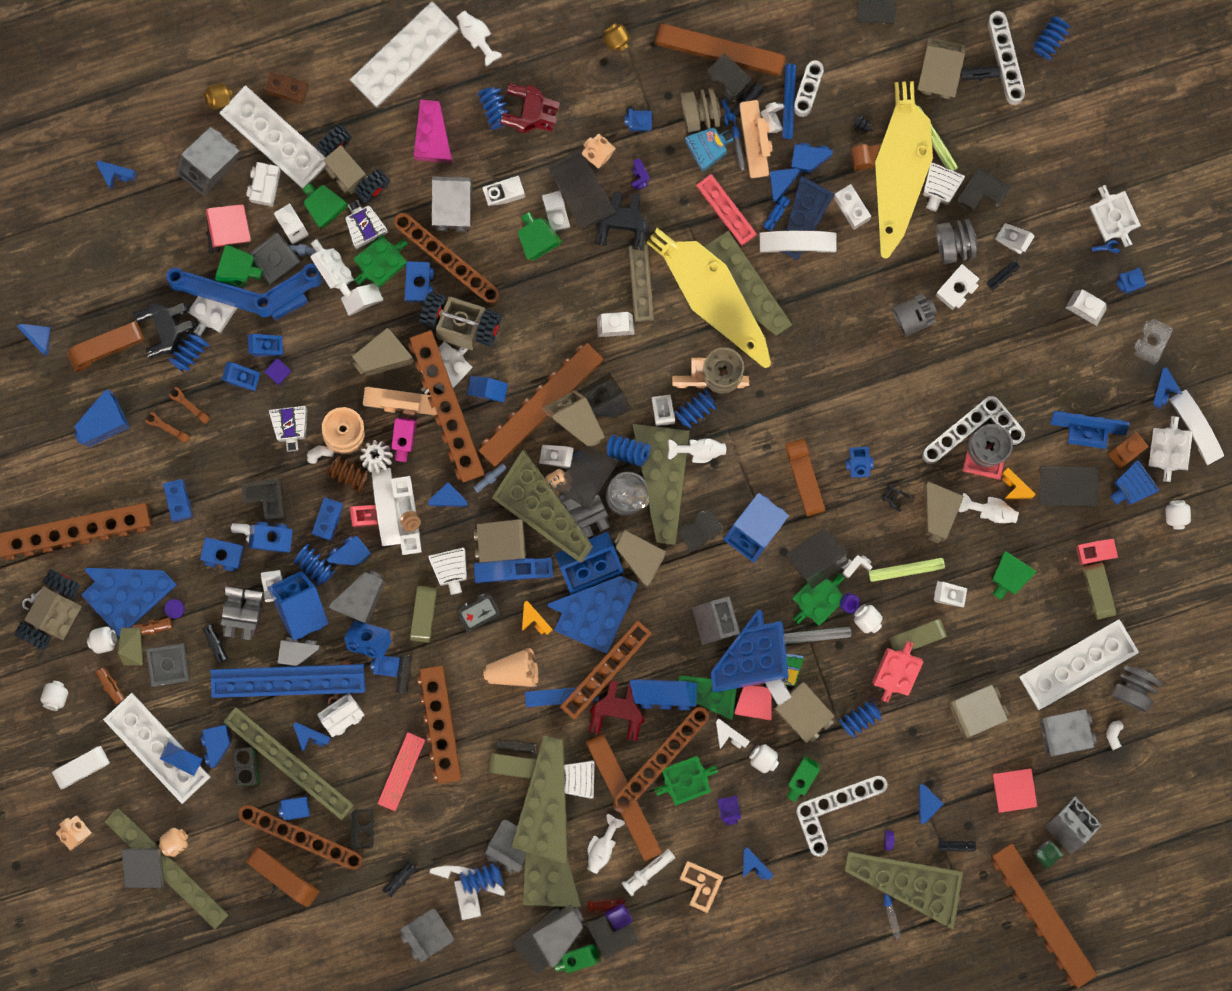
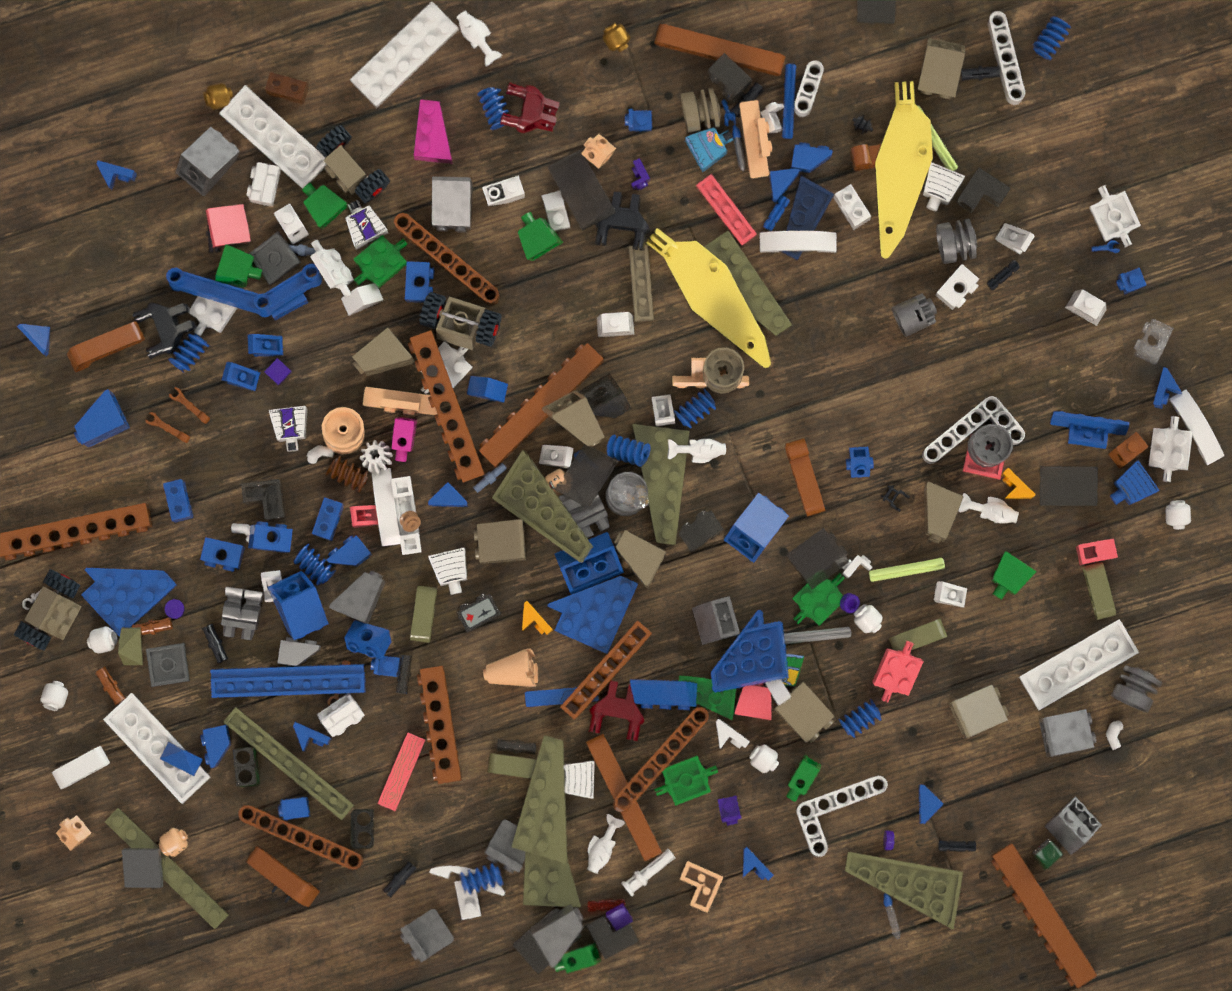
(513, 570): blue slope -> none
(1014, 790): coral tile -> none

